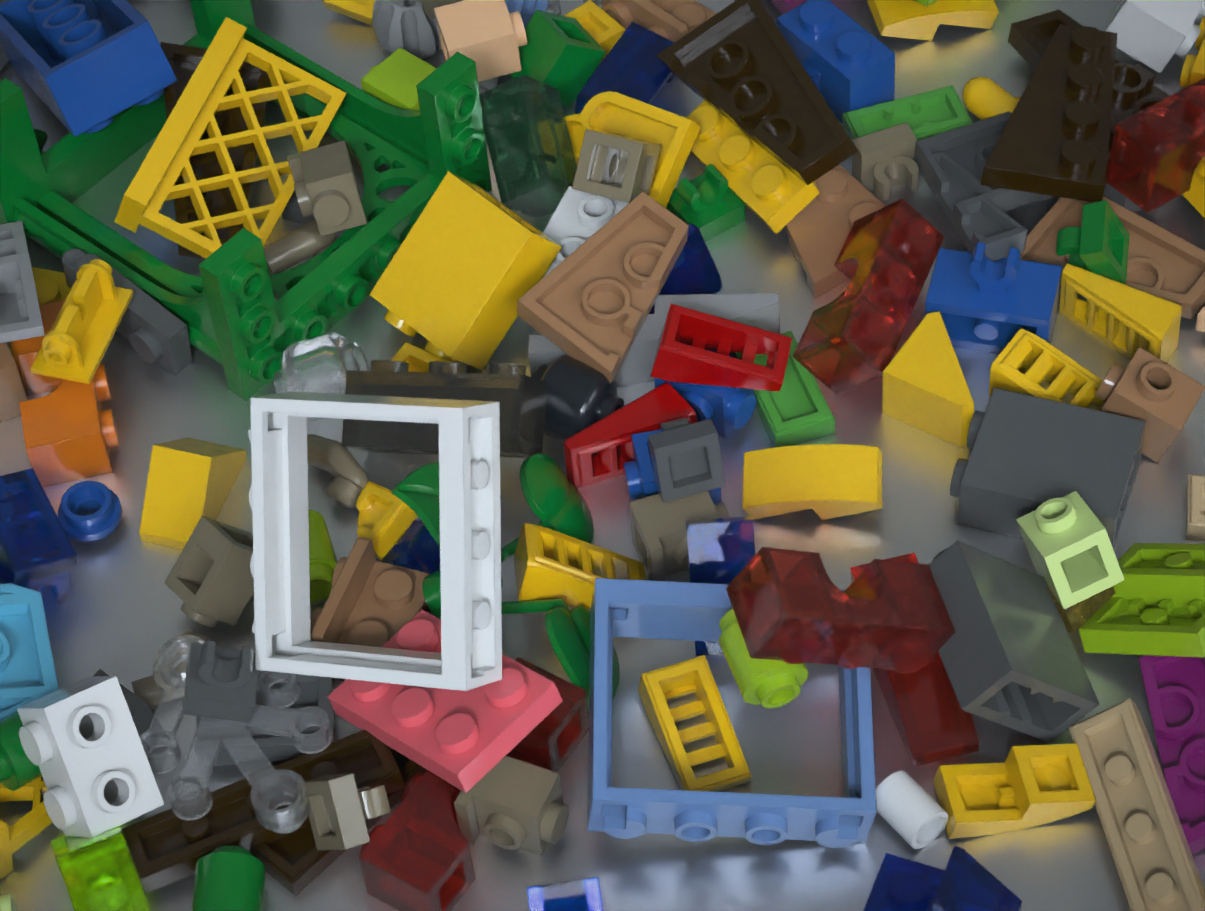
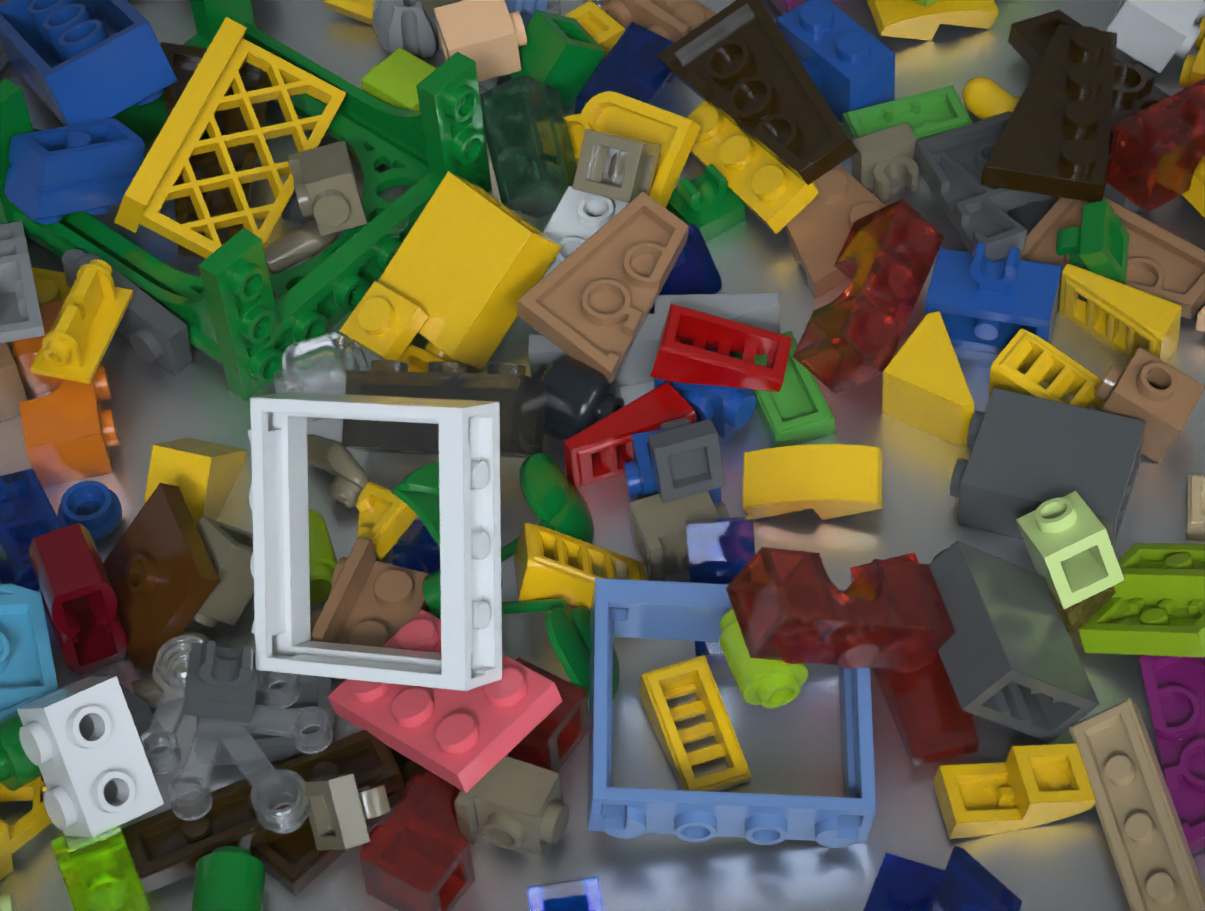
(72, 169): none -> blue brick
(78, 598): none -> dark red brick
(159, 574): none -> reddish brown plate
(384, 323): none -> yellow plate
(910, 809): white hinge -> none

